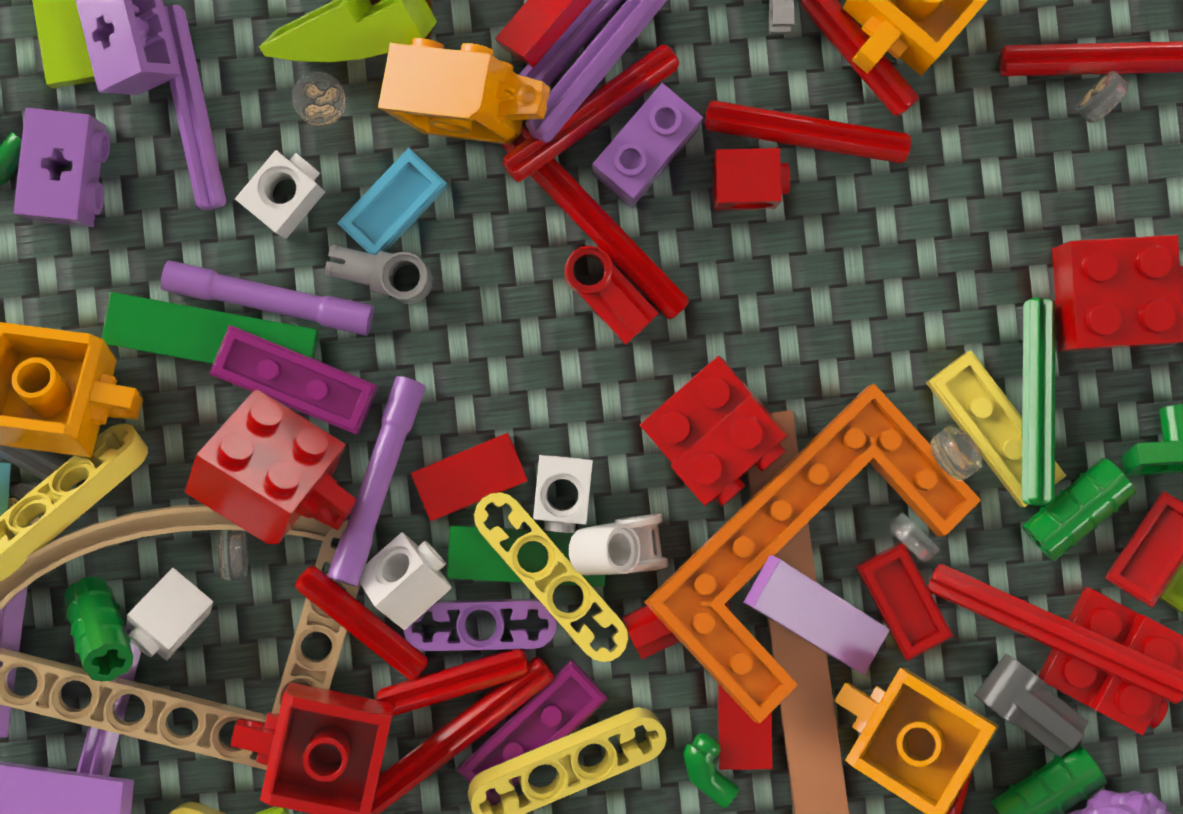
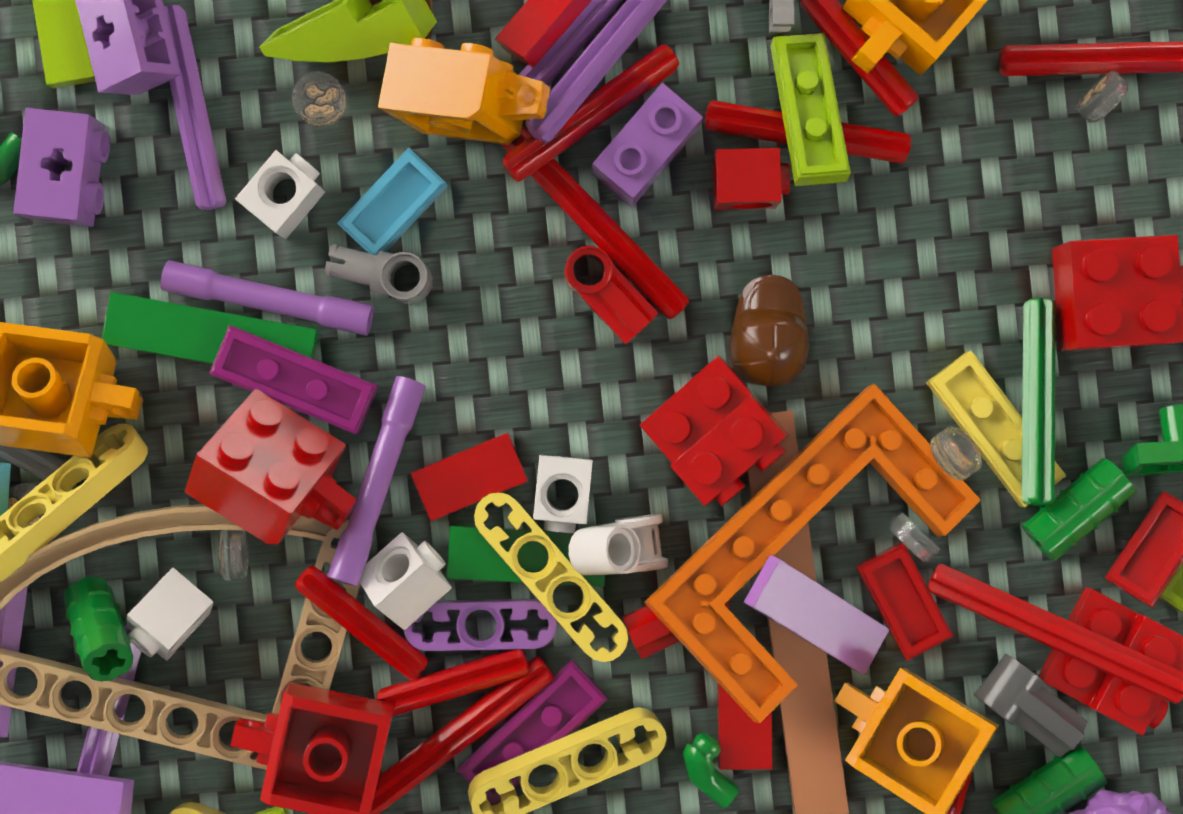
(769, 332): none -> reddish brown piece
(810, 109): none -> lime tile

